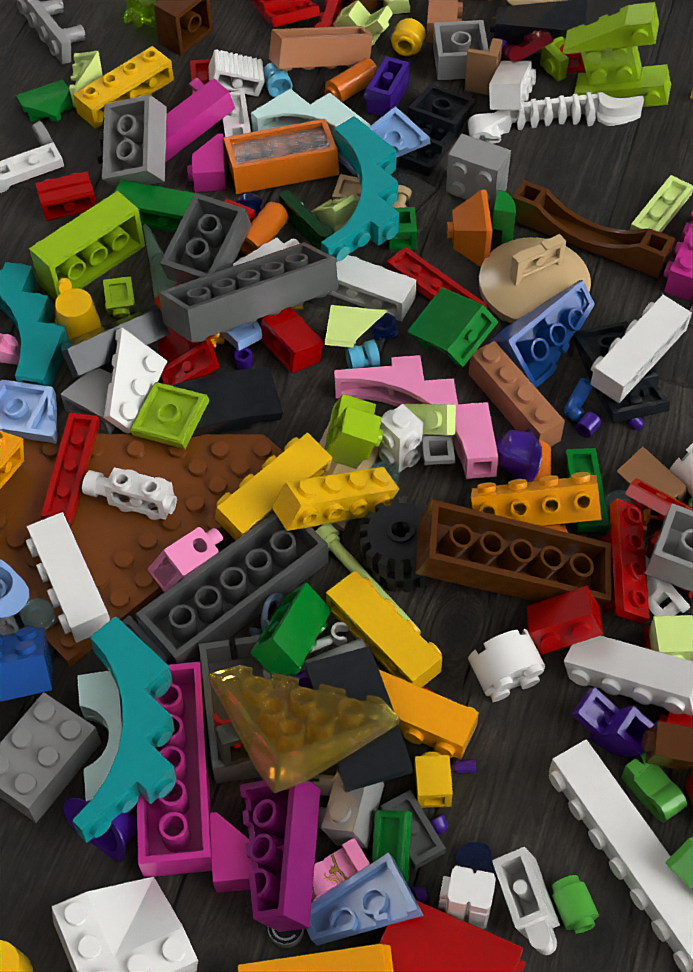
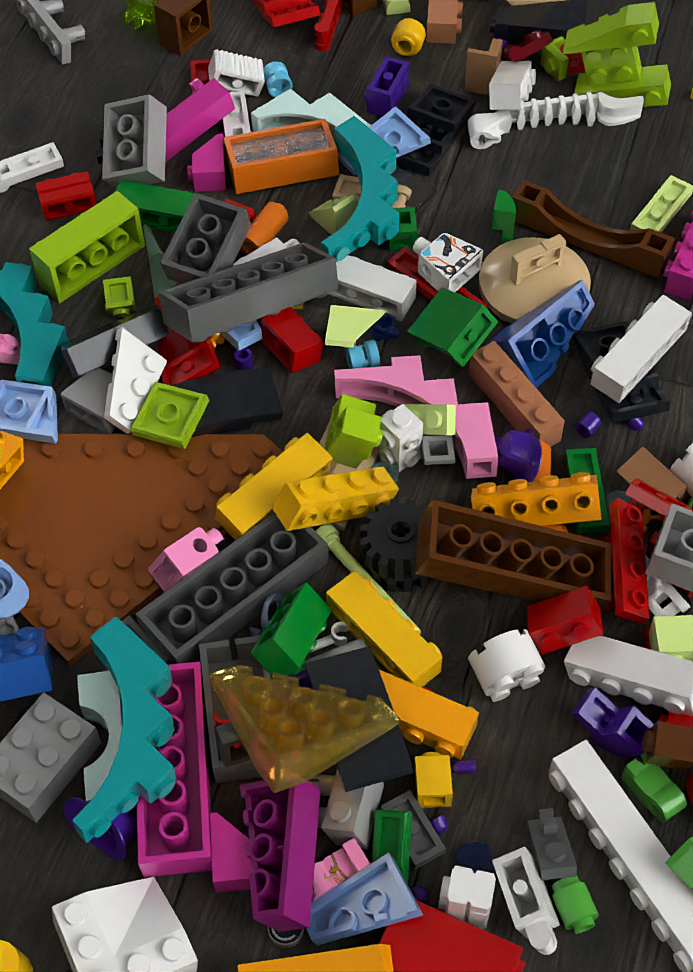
(37, 613): clear light blue tile -> none
(41, 133): light grey tile -> none
(46, 101): green slope -> none
(69, 577): white brick -> none
(71, 466): red plate -> none
(75, 310): yellow hat -> none
(85, 71): yellowish green slope -> none
(132, 79): yellow brick -> none
(140, 490): white brick -> none
(251, 201): clear blue plate -> none
(304, 221): dark green plate -> none
(319, 47): nougat brick -> none
(351, 80): orange brick -> none
(357, 15): yellowish green brick -> none
(447, 261): none -> white torso
(451, 46): light grey brick -> none
(472, 228): orange slope -> none
(477, 167): light grey brick -> none
(551, 846): none -> dark grey plate
(573, 406): blue arm -> none

